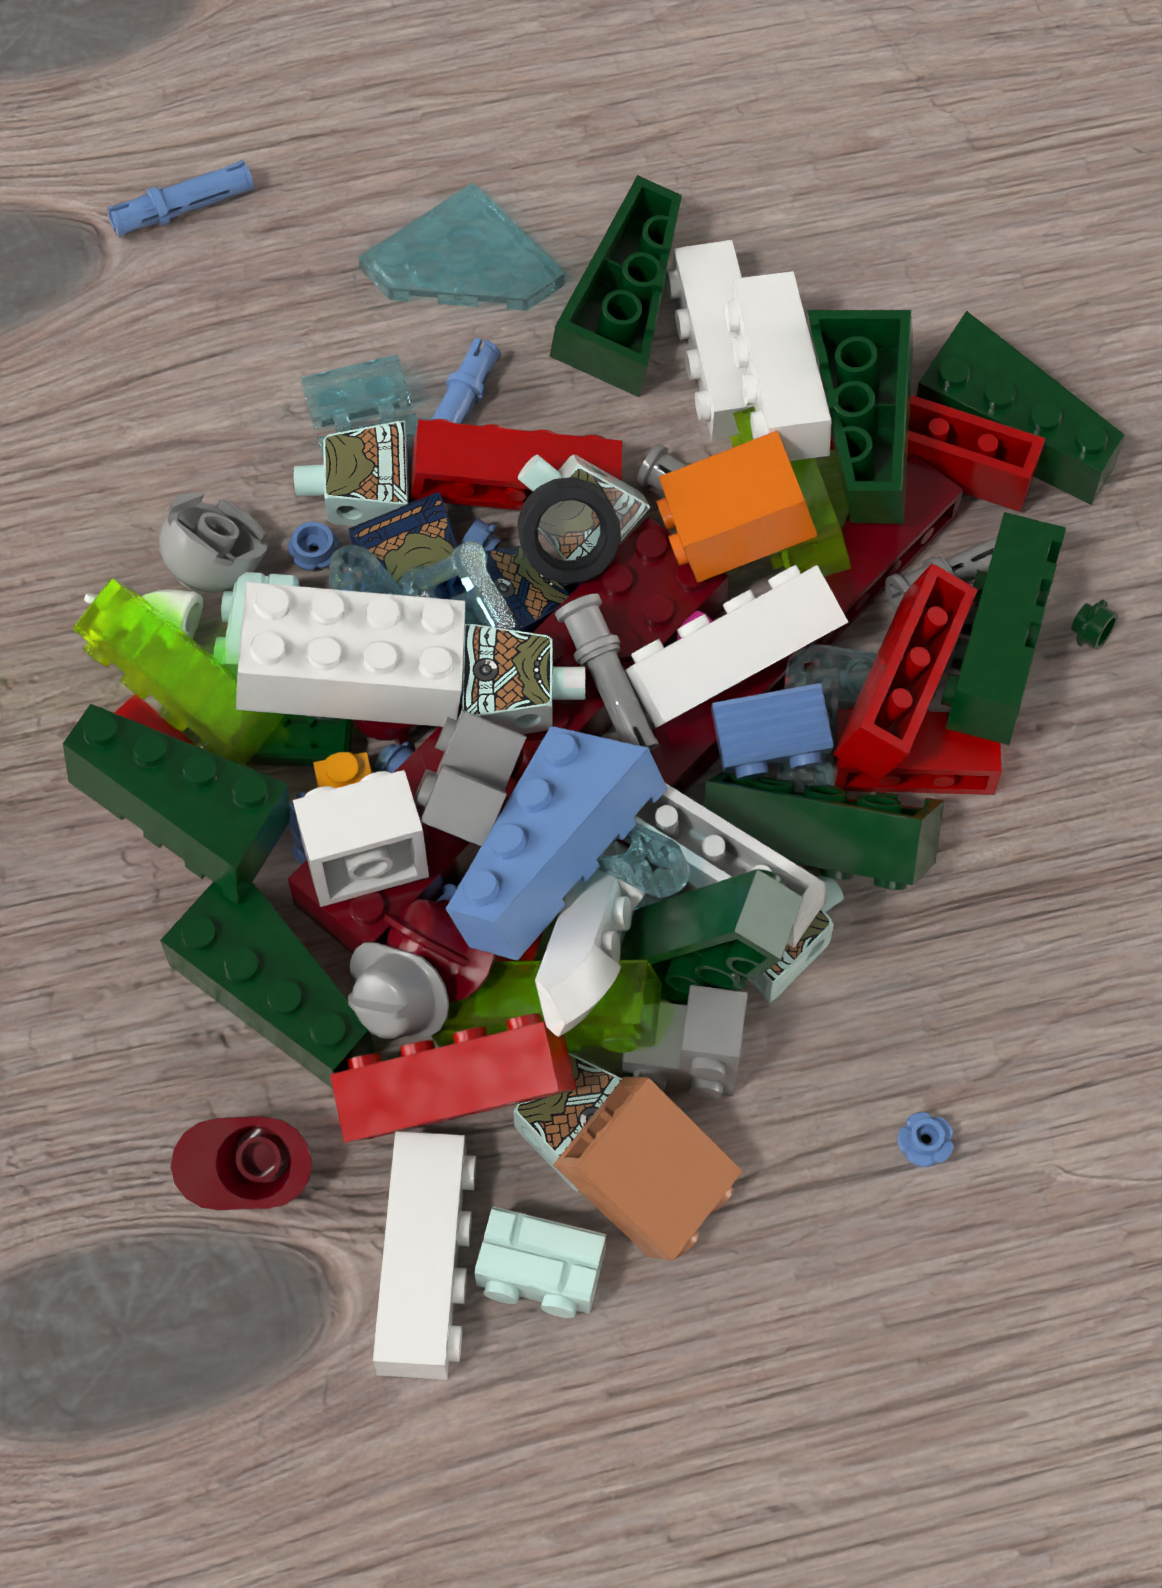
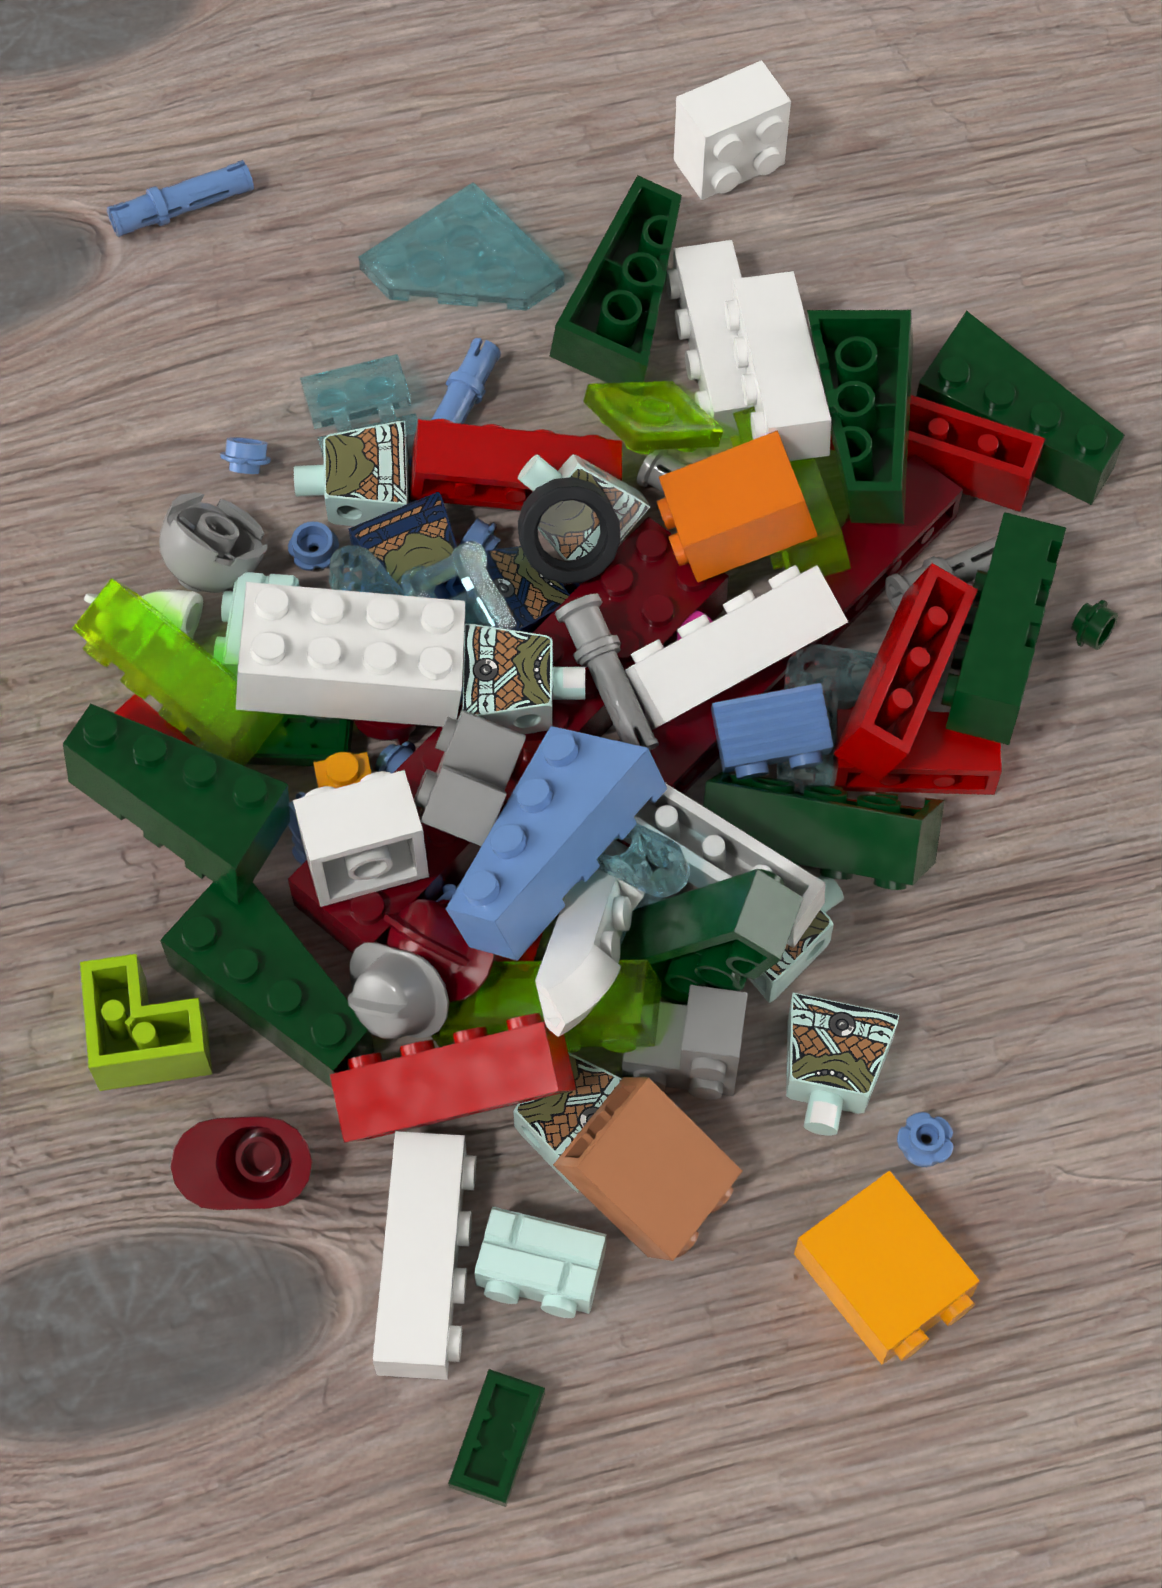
(134, 1040): none -> lime brick
(245, 455): none -> medium blue plate
(497, 1438): none -> dark green plate
(653, 416): none -> clear neon green plate
(731, 130): none -> white brick
(834, 1057): none -> torso
(887, 1269): none -> light orange brick

